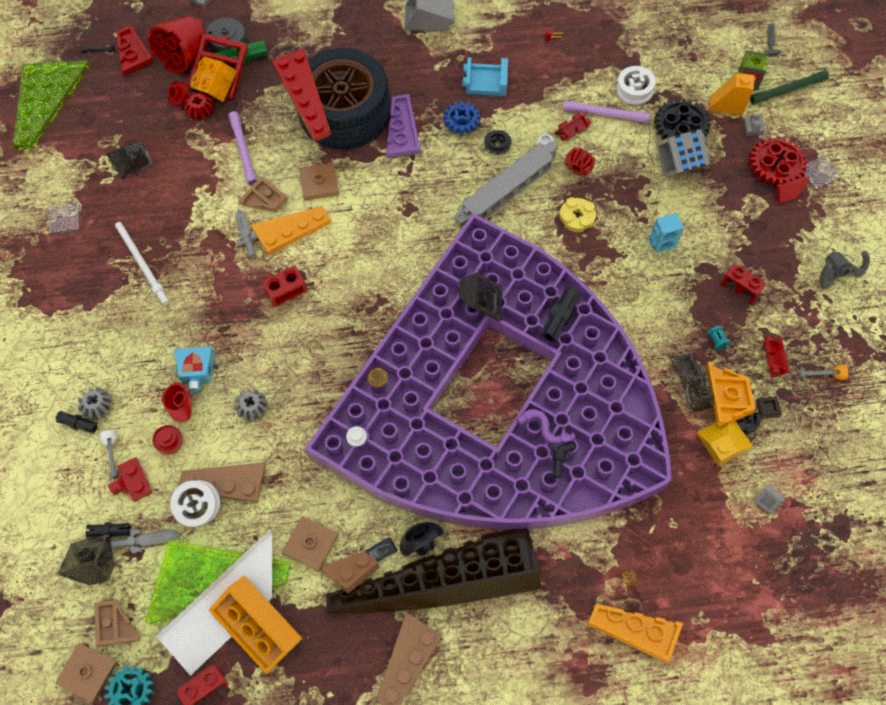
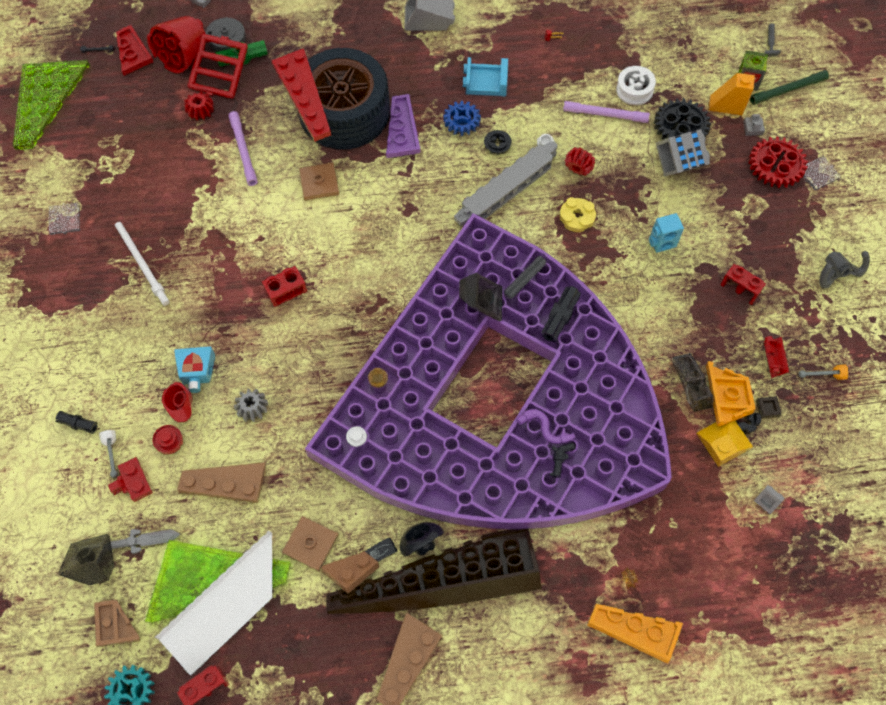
(86, 673): medium nougat plate -> none
(88, 406): light grey gear -> none
(108, 528): black pin -> none
(129, 158): clear smoke slope -> none
(177, 93): red plate -> none
(181, 506): white wheel -> none
(213, 78): light orange bracket -> none
(245, 233): light grey sword -> none
(255, 624): light orange slope -> none
(263, 196): medium nougat wing -> none
(287, 229): light orange wing -> none
(524, 277): none -> dark grey axle
(567, 128): red hinge -> none
(718, 337): teal bush -> none
(791, 189): red tile -> none

